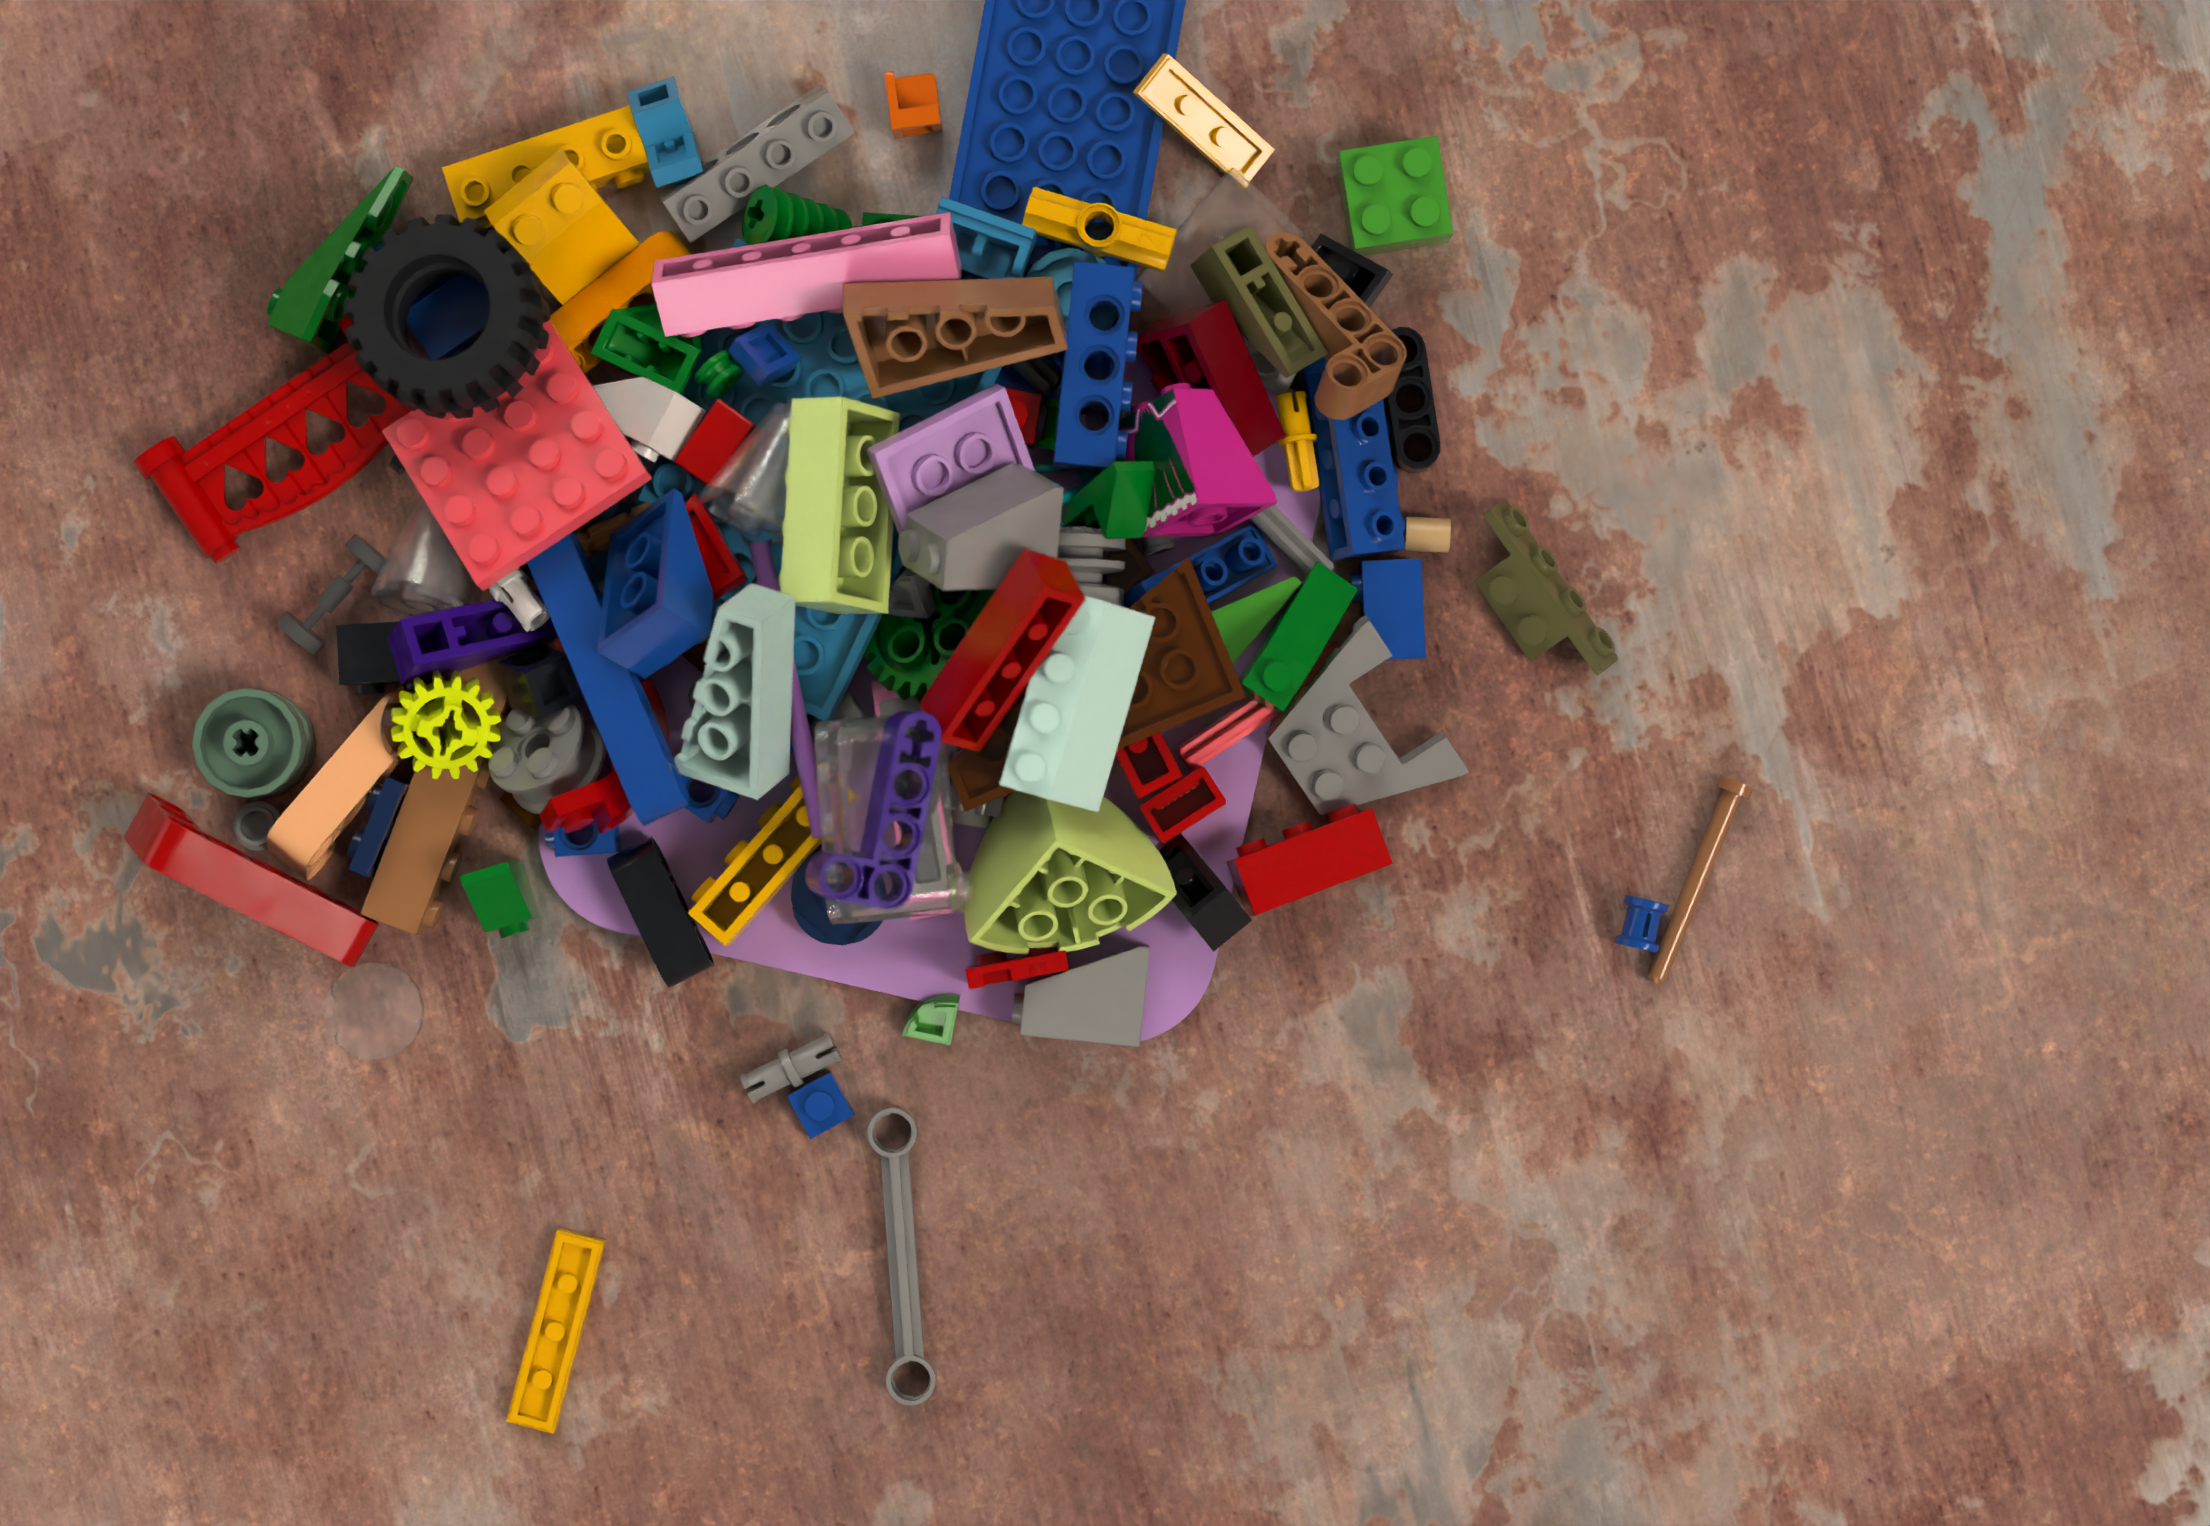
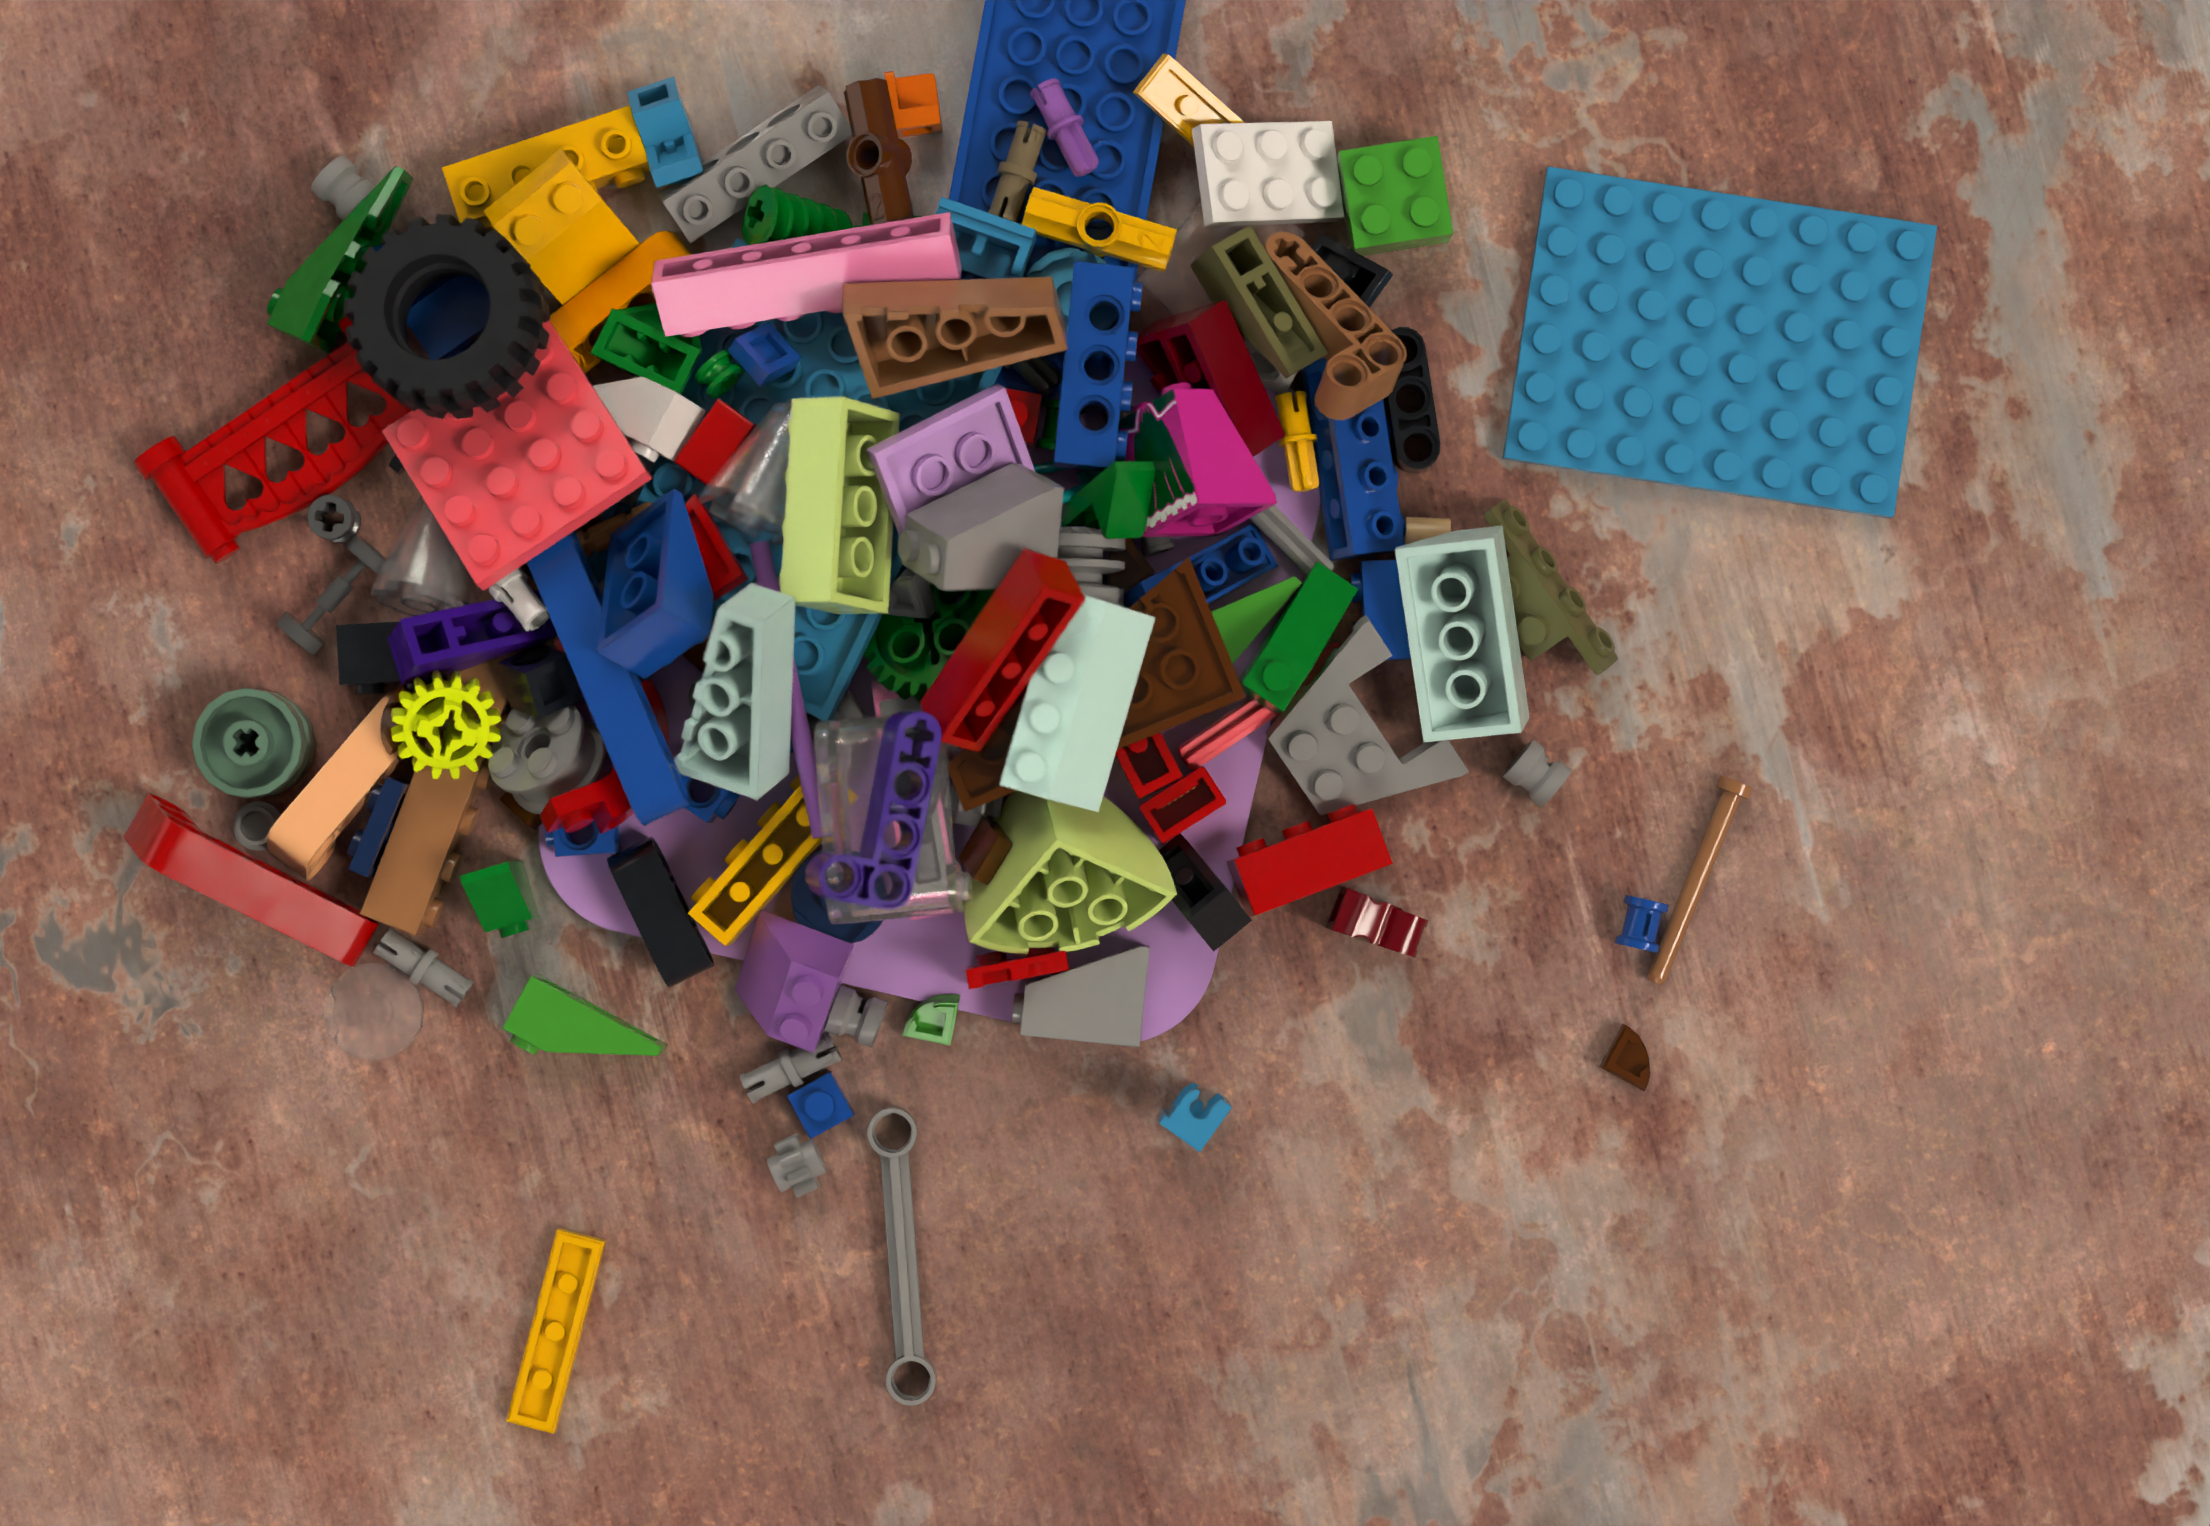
(328, 506): none -> dark grey bush
(341, 186): none -> light grey wheel
(423, 967): none -> light grey pin
(563, 1022): none -> bright green slope
(792, 979): none -> medium lavender slope
(797, 1165): none -> light grey gear
(856, 1016): none -> light grey wheel
(877, 151): none -> reddish brown piece
(985, 850): none -> reddish brown tile
(1017, 171): none -> dark tan pin
(1065, 127): none -> medium lavender axle
(1192, 1123): none -> dark azure hinge
(1267, 173): none -> white plate
(1376, 922): none -> dark red leg
(1463, 635): none -> light aqua slope
(1536, 774): none -> light grey wheel
(1628, 1058): none -> reddish brown tile
(1719, 342): none -> dark azure plate

